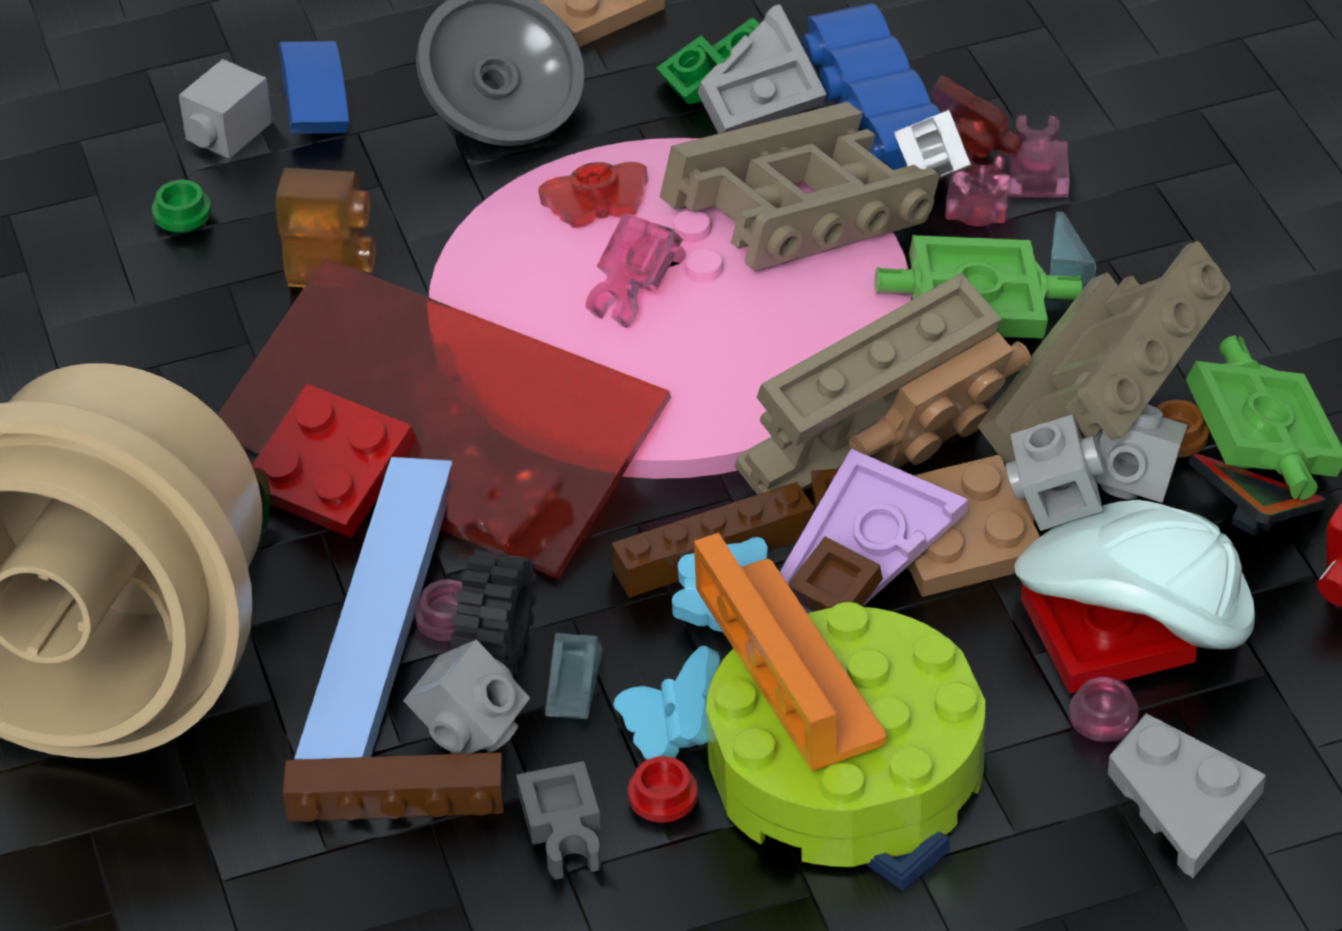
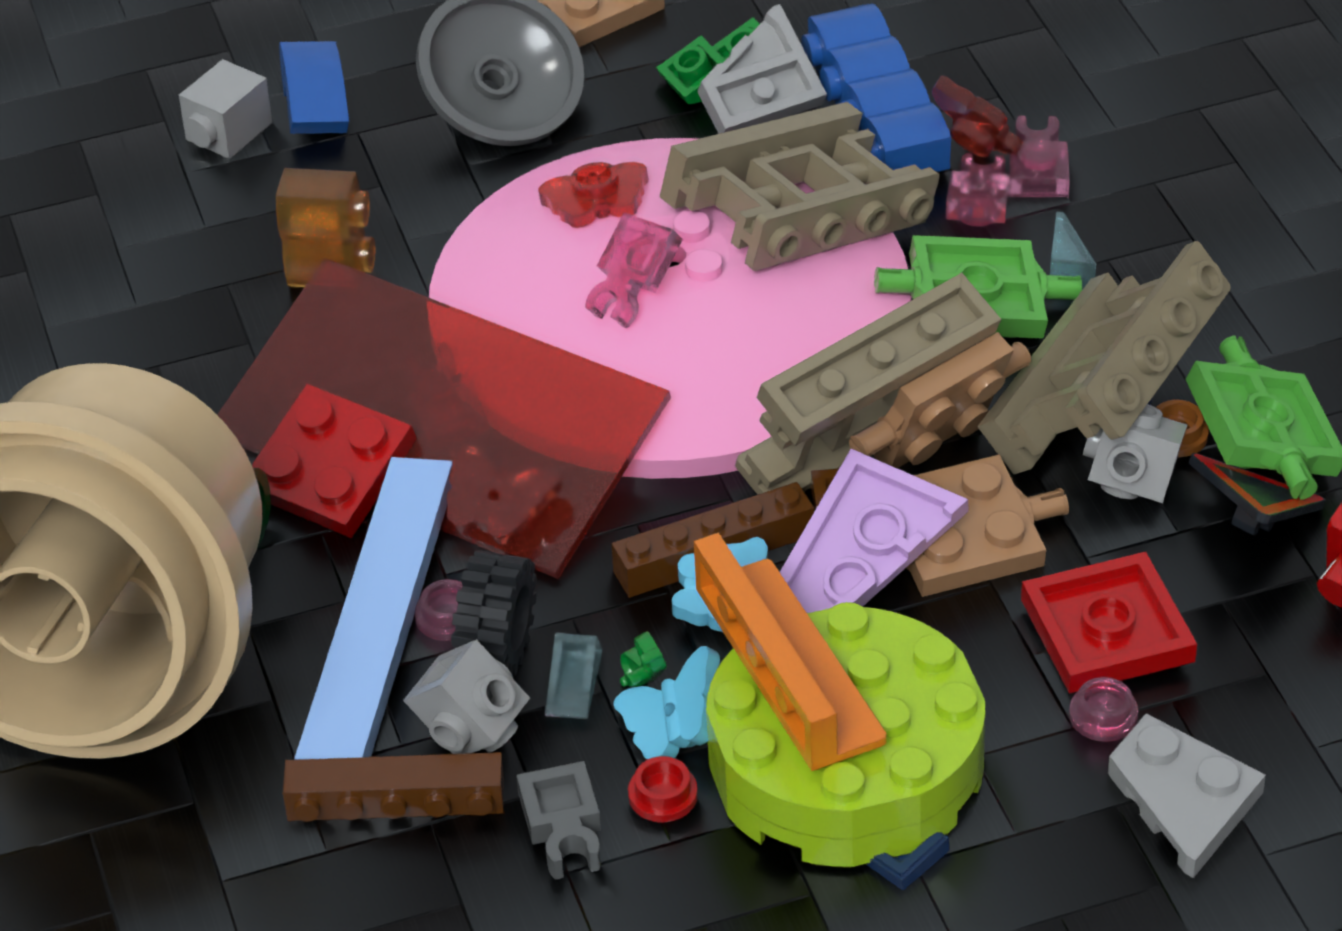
(181, 206): green plate -> none
(642, 663): none -> green piece
(834, 577): reddish brown plate -> none
(934, 145): tile -> none
(1056, 472): light grey brick -> none
(1148, 564): light aqua piece -> none

